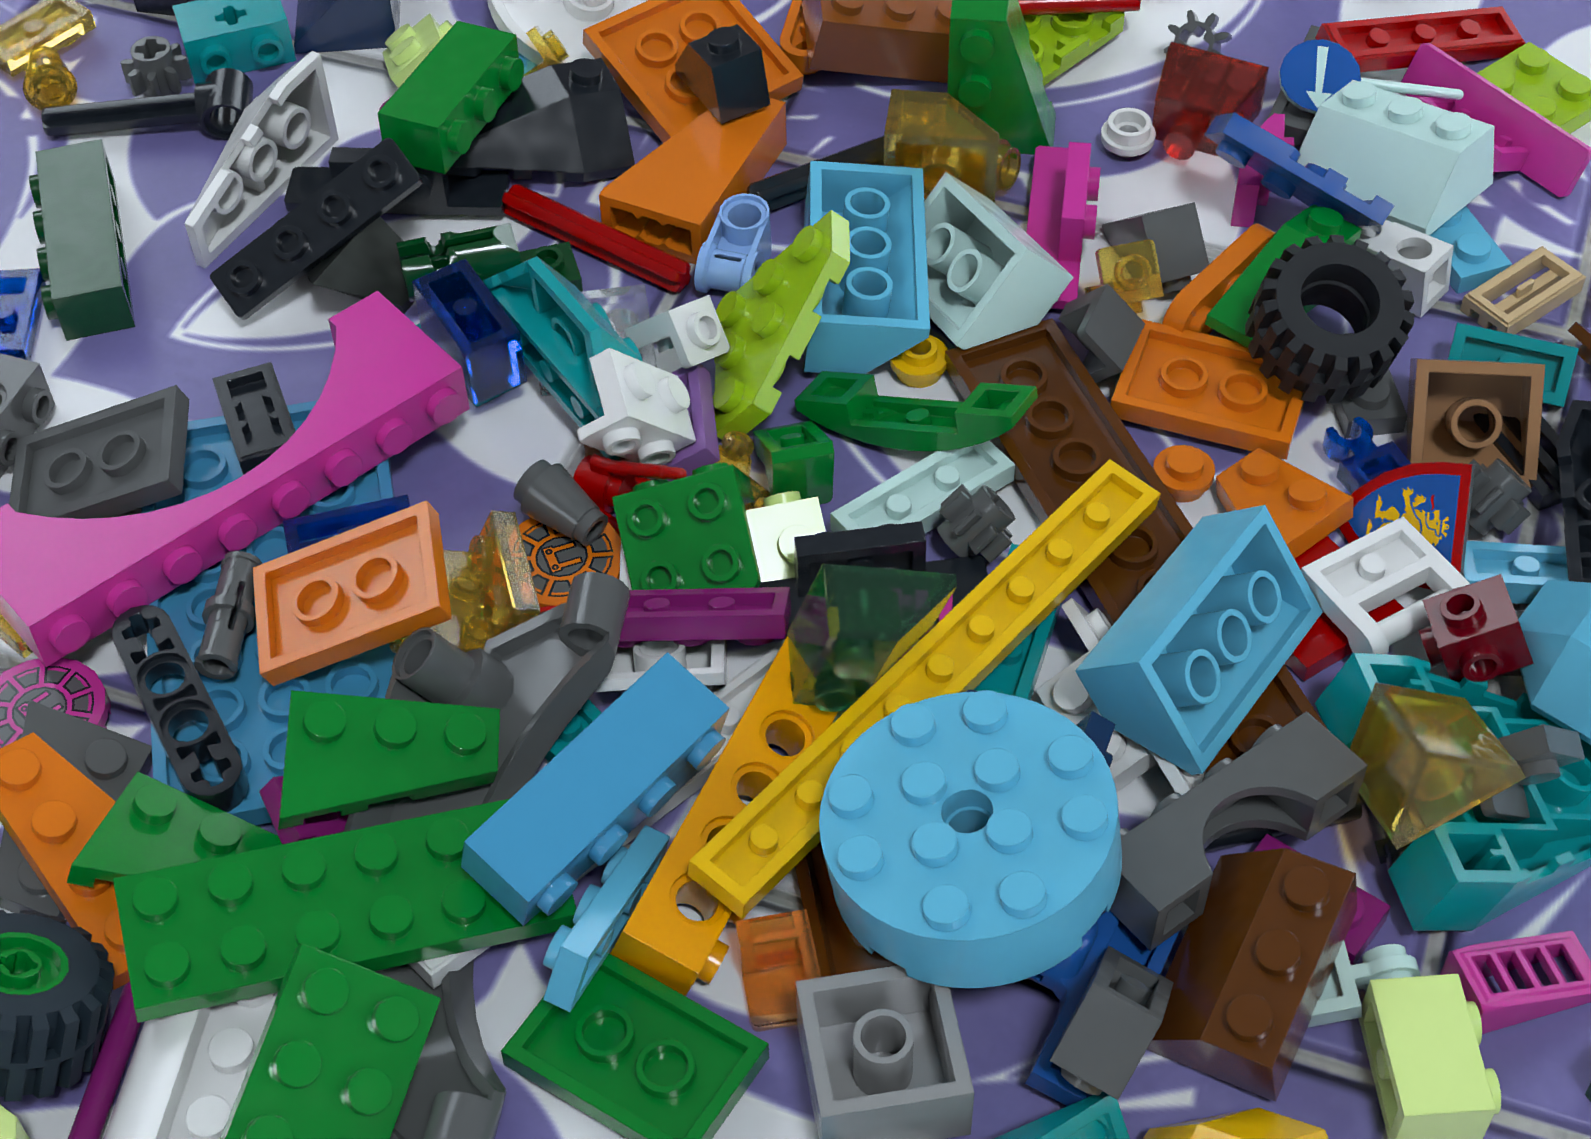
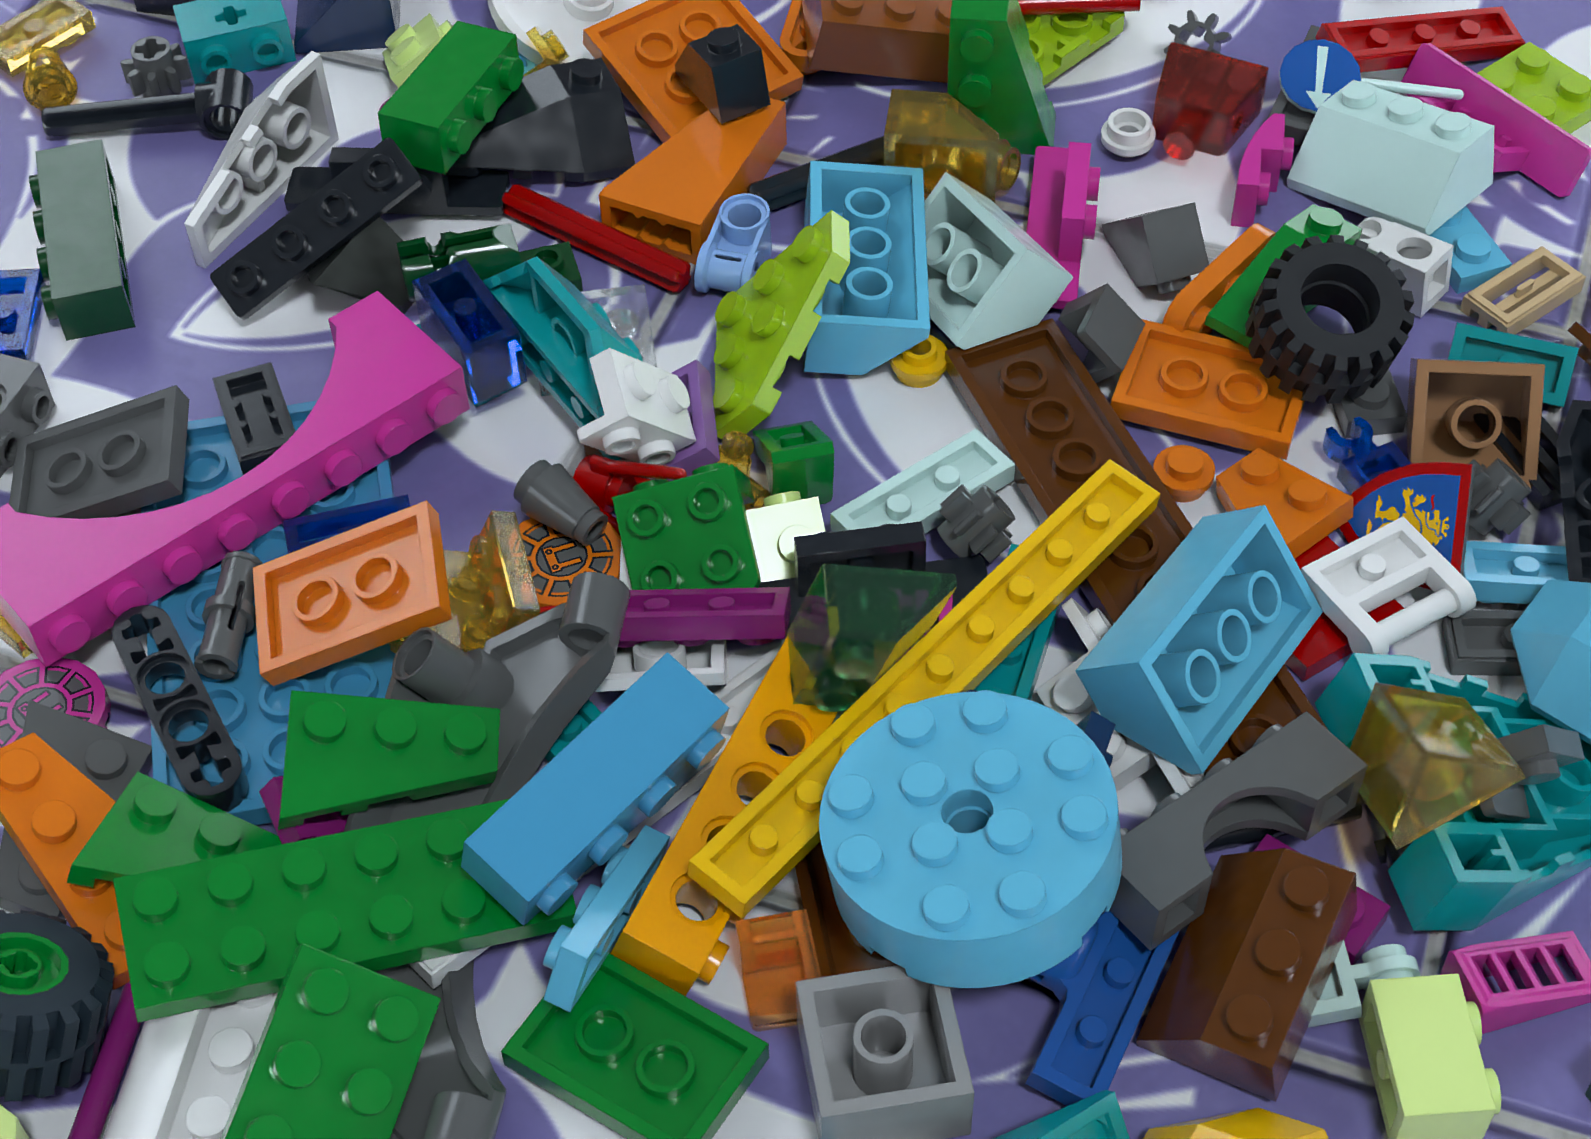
(689, 329): white bracket -> none
(854, 409): green slope -> none
(1112, 1025): dark grey slope -> none
(1130, 271): clear yellow bracket -> none
(1248, 144): blue wing -> none
(1475, 632): dark red brick -> none

